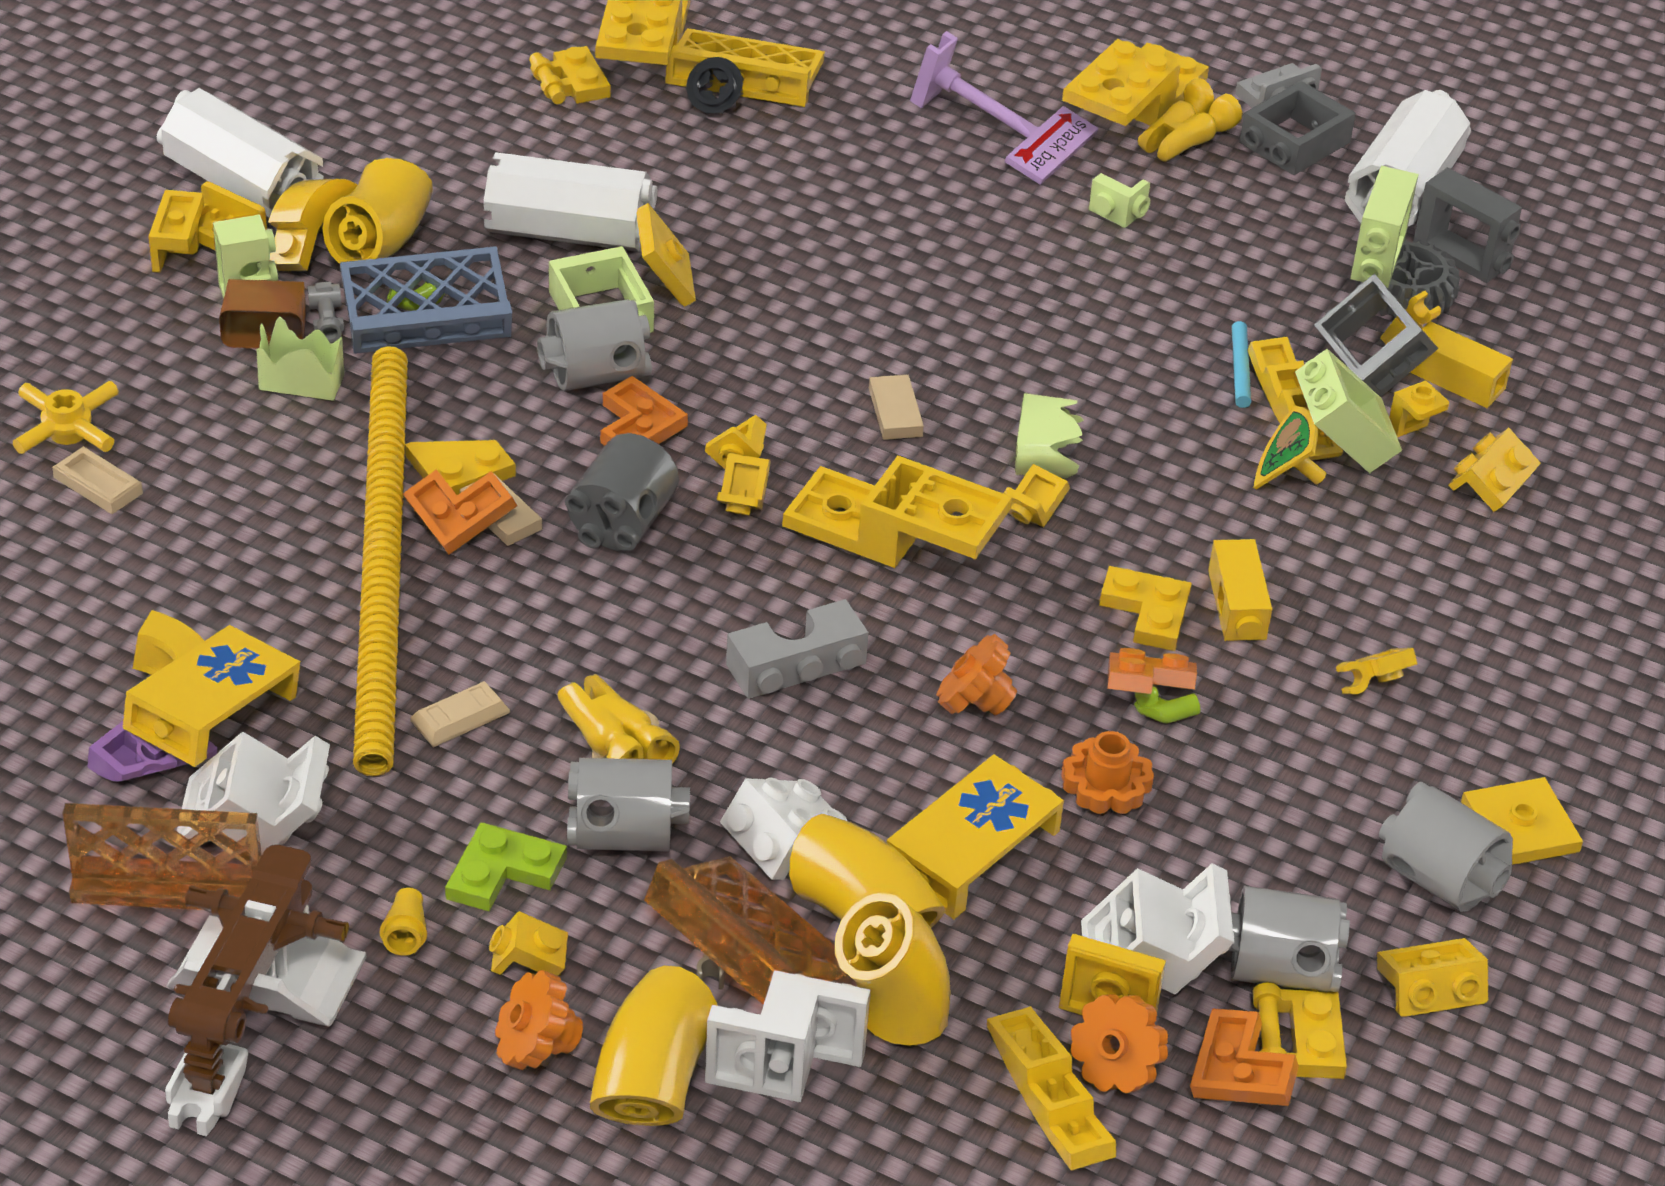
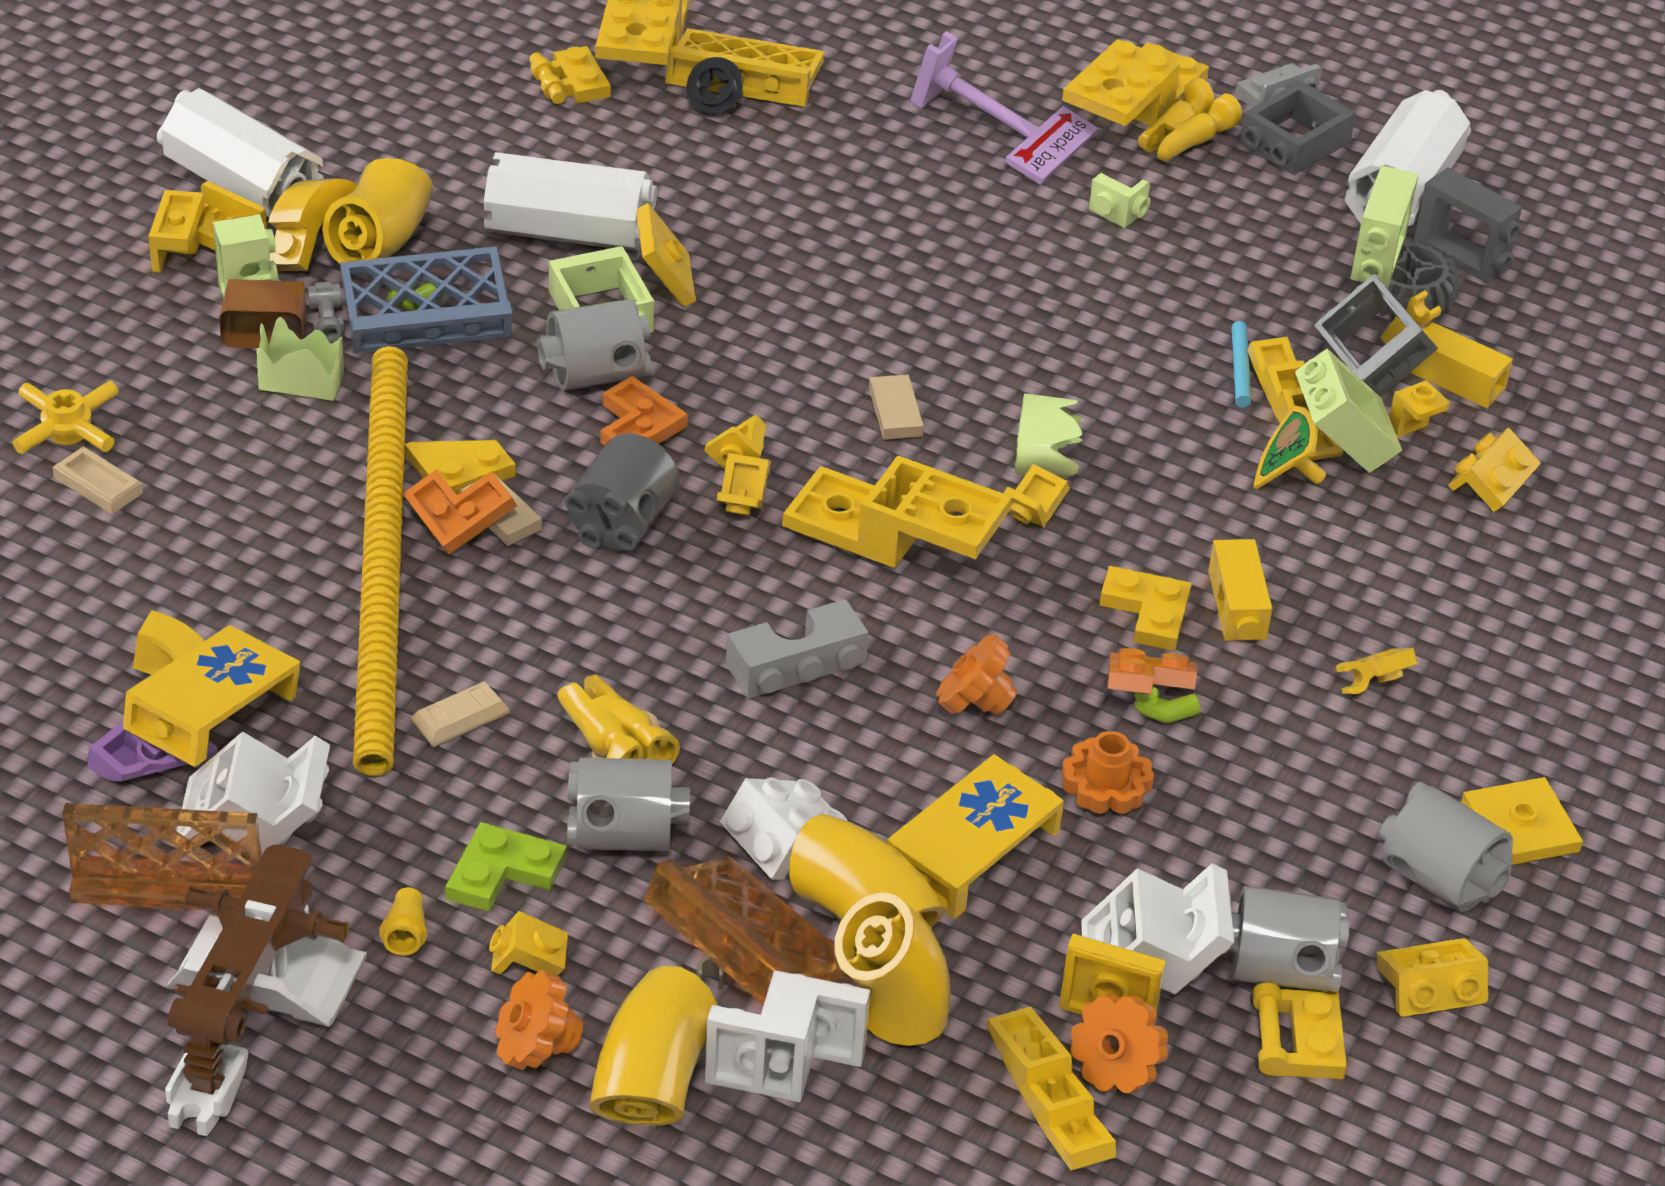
(1232, 1068): orange plate -> none

